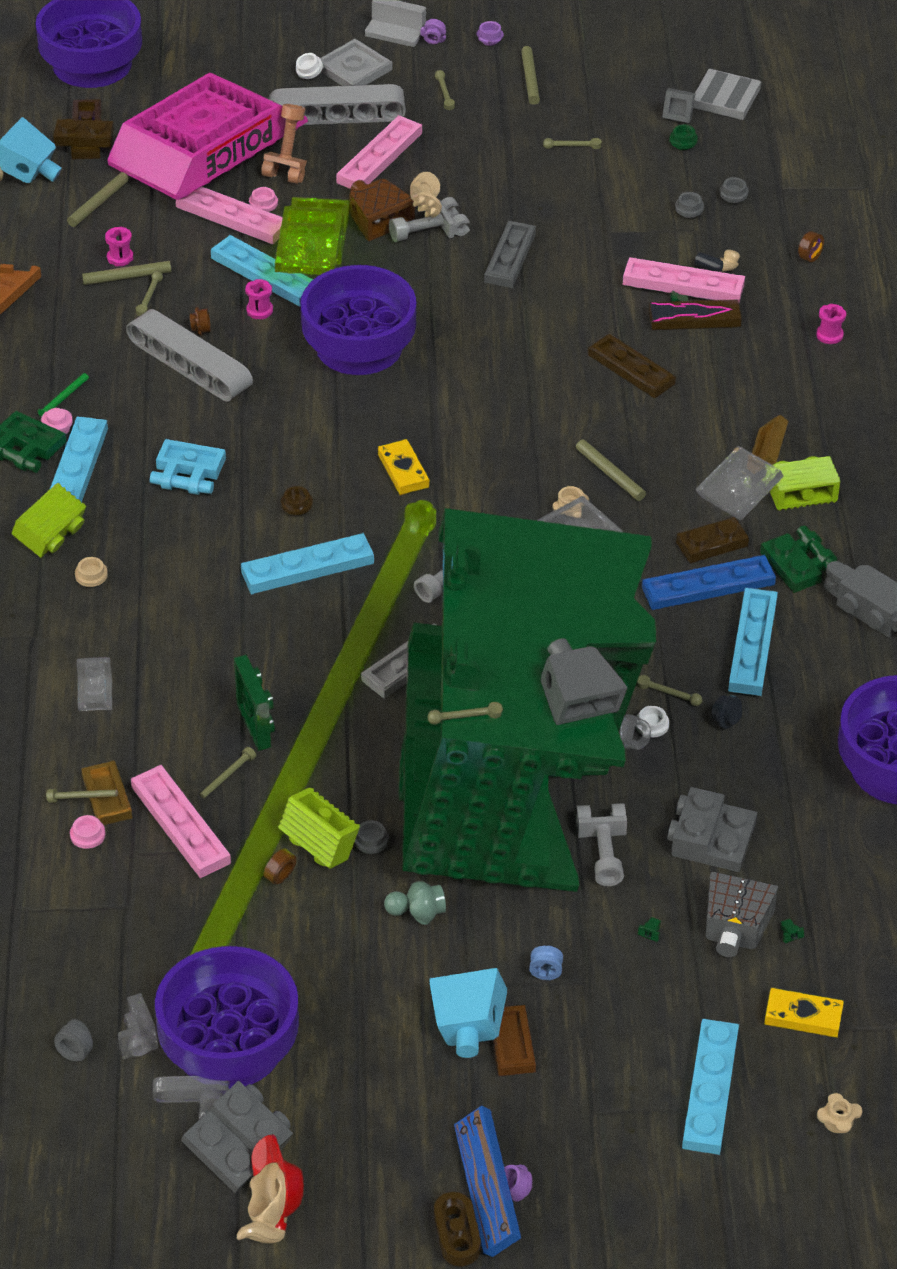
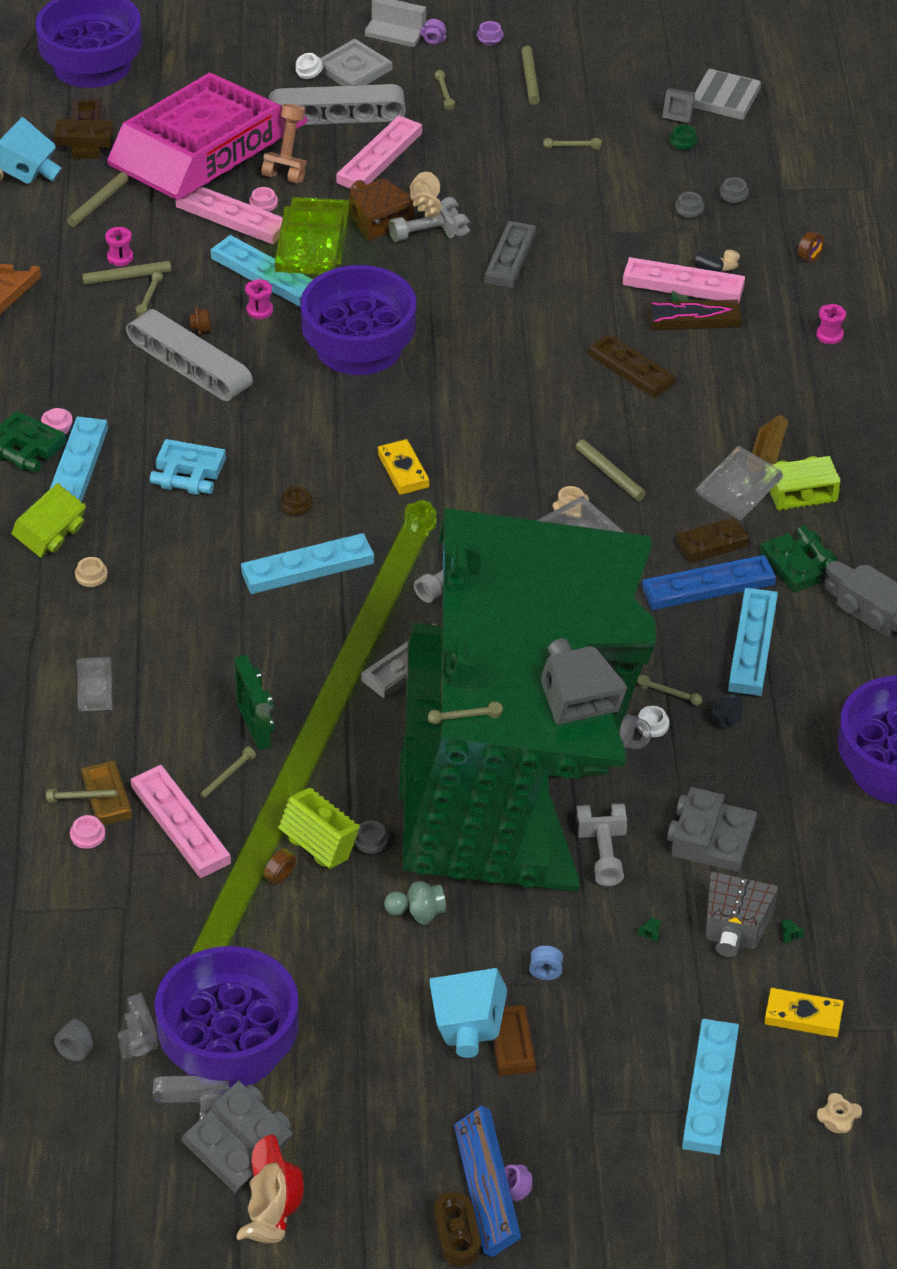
(64, 394): green piece -> none

